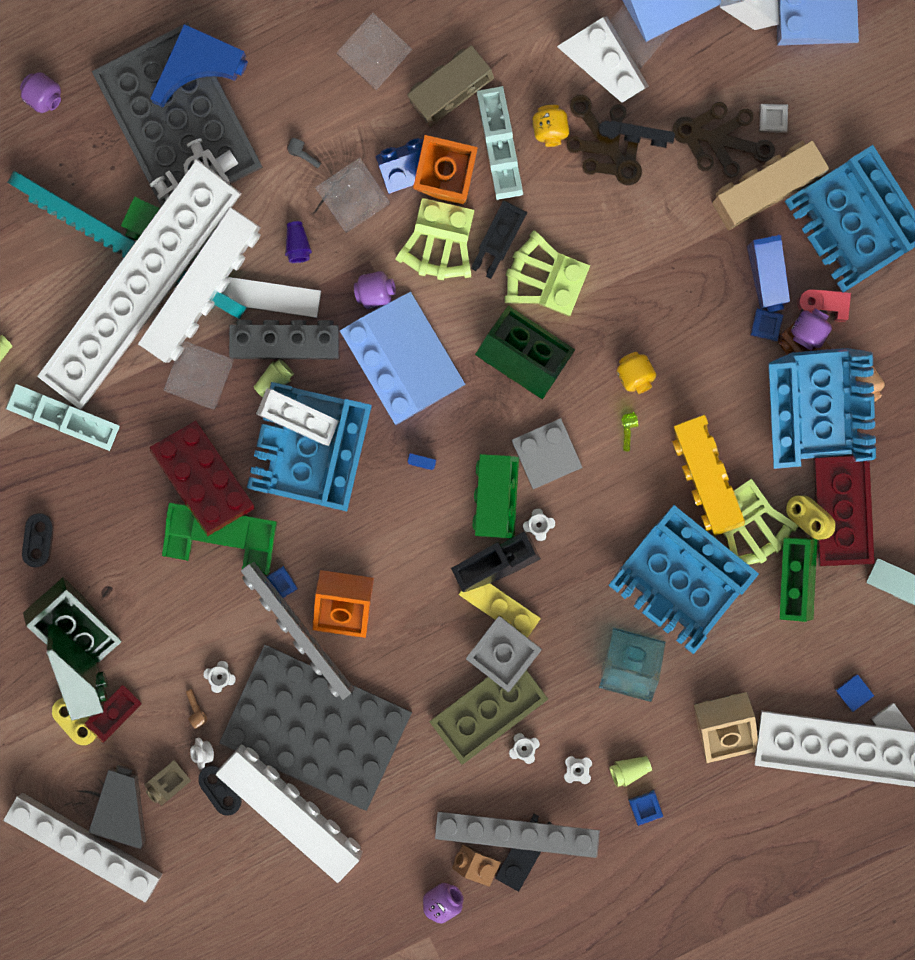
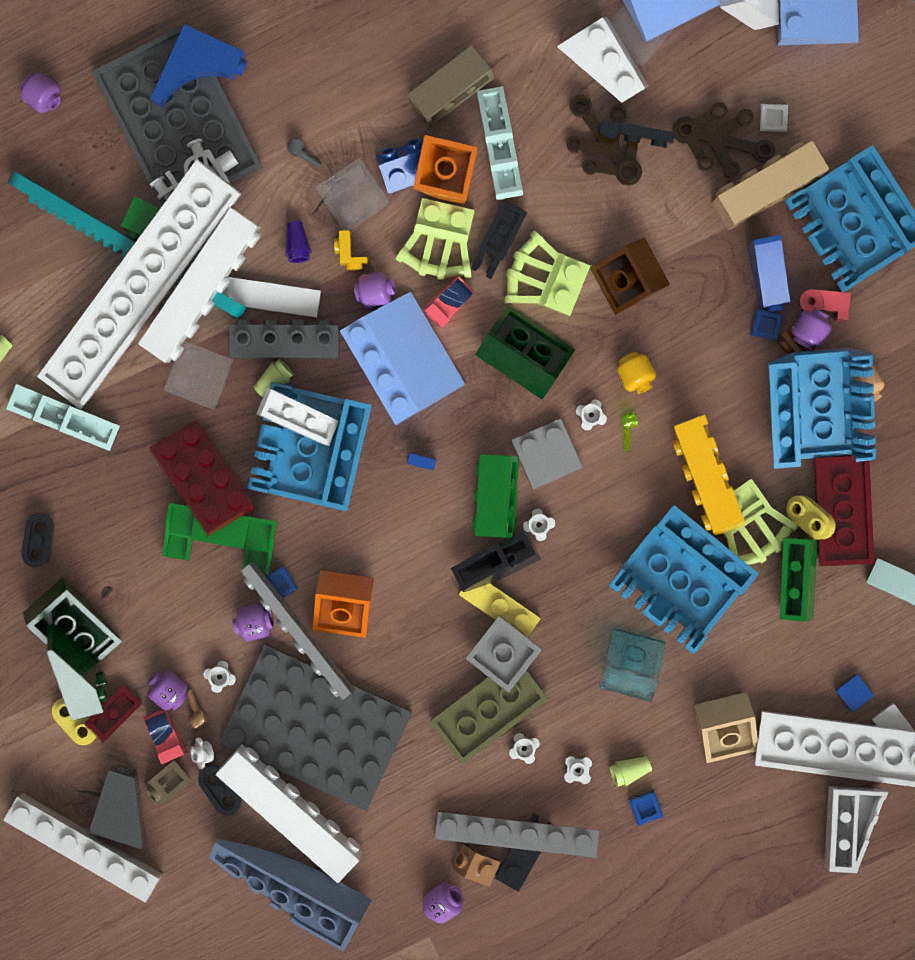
(164, 736): none -> leg
(167, 690): none -> medium lavender head
(253, 622): none -> medium lavender head
(308, 895): none -> sand blue wedge
(343, 247): none -> yellow bracket
(374, 51): clear plate -> none
(448, 301): none -> leg
(550, 125): yellow head -> none
(588, 422): none -> white plate
(629, 275): none -> reddish brown slope
(849, 825): none -> white wedge

